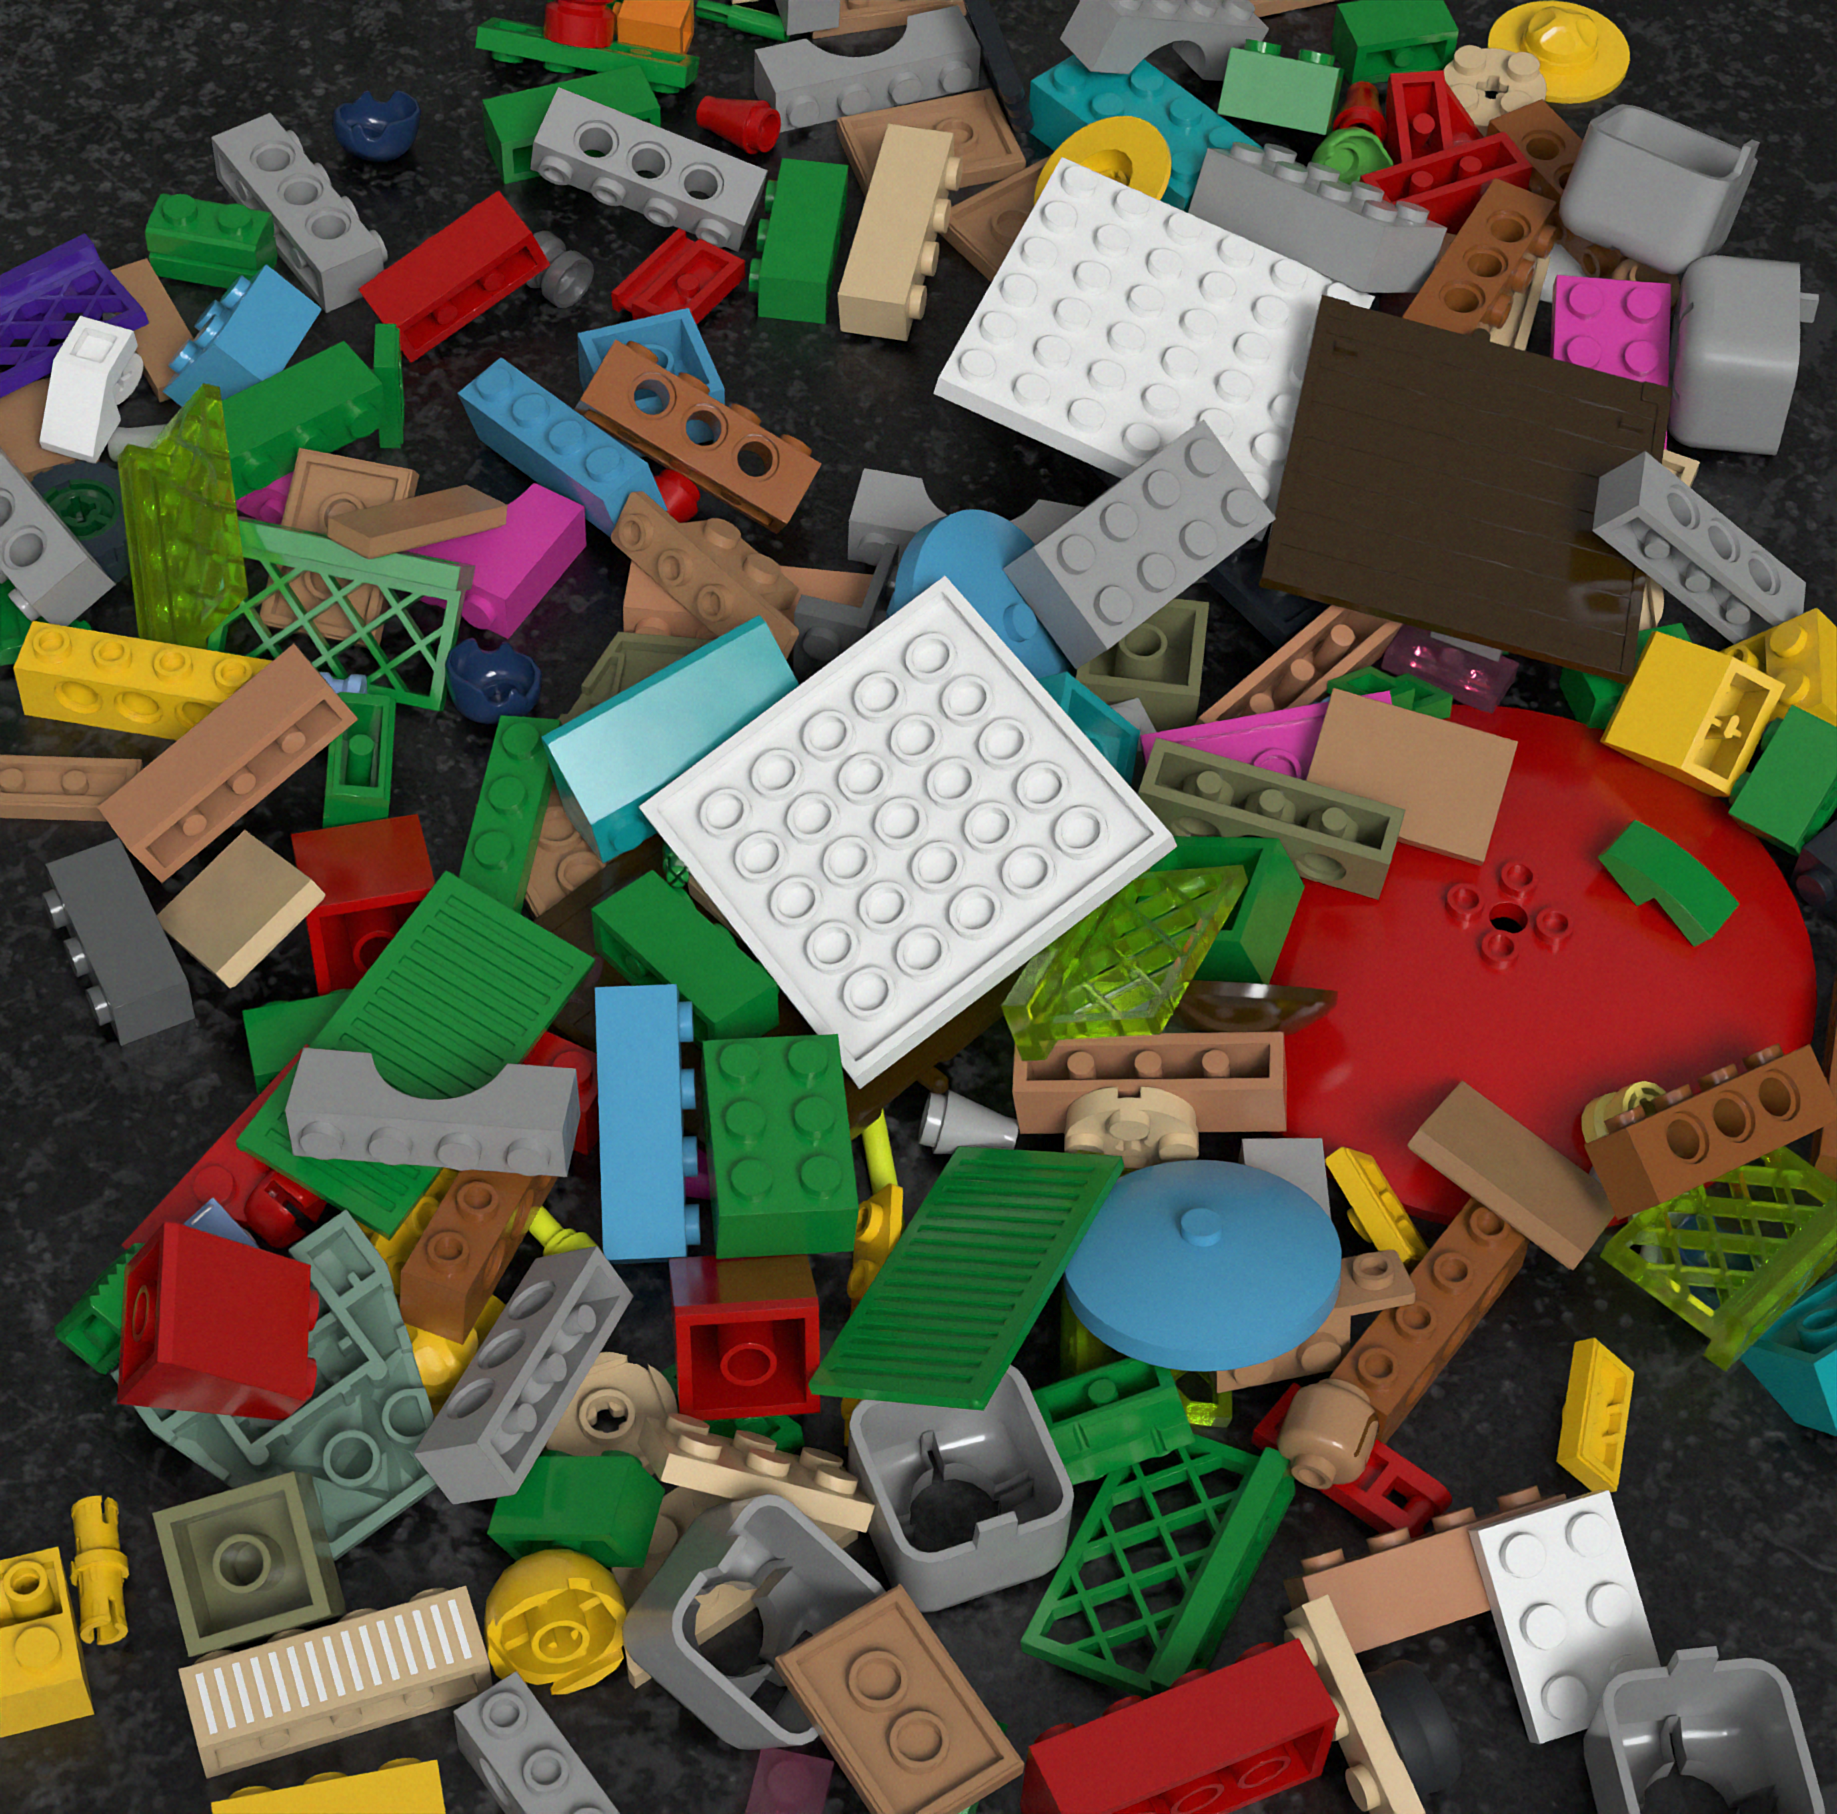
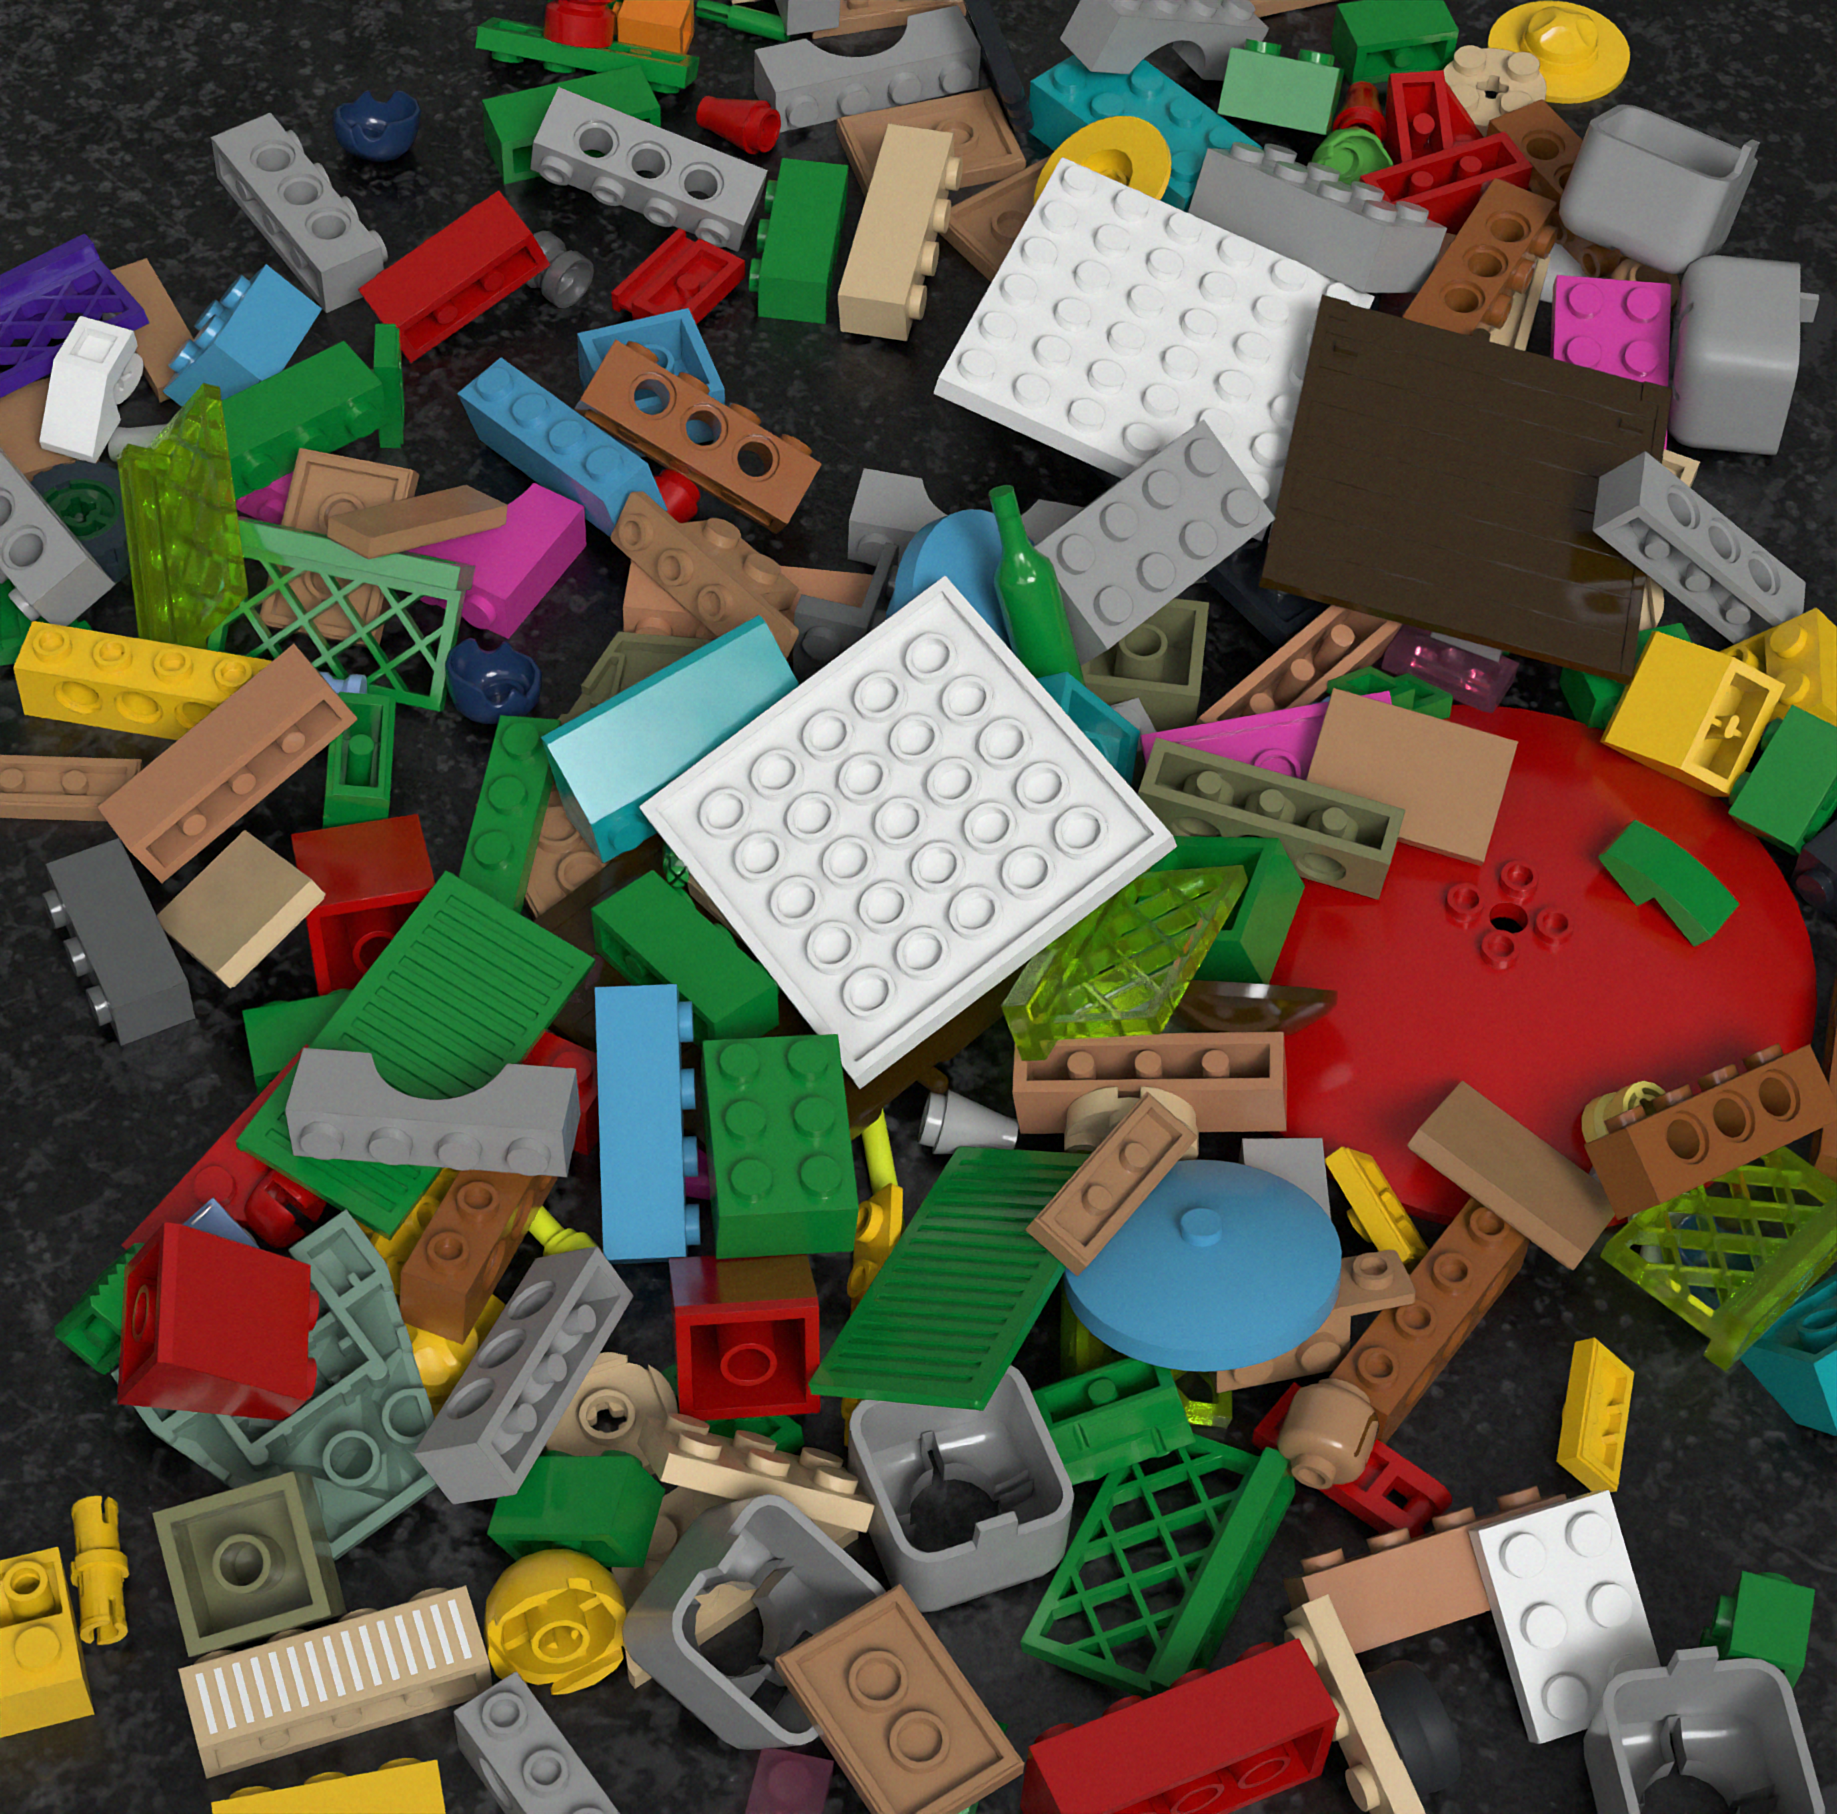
(208, 240): green brick -> none
(1030, 596): none -> green piece
(1111, 1184): none -> medium nougat tile
(1764, 1621): none -> green brick

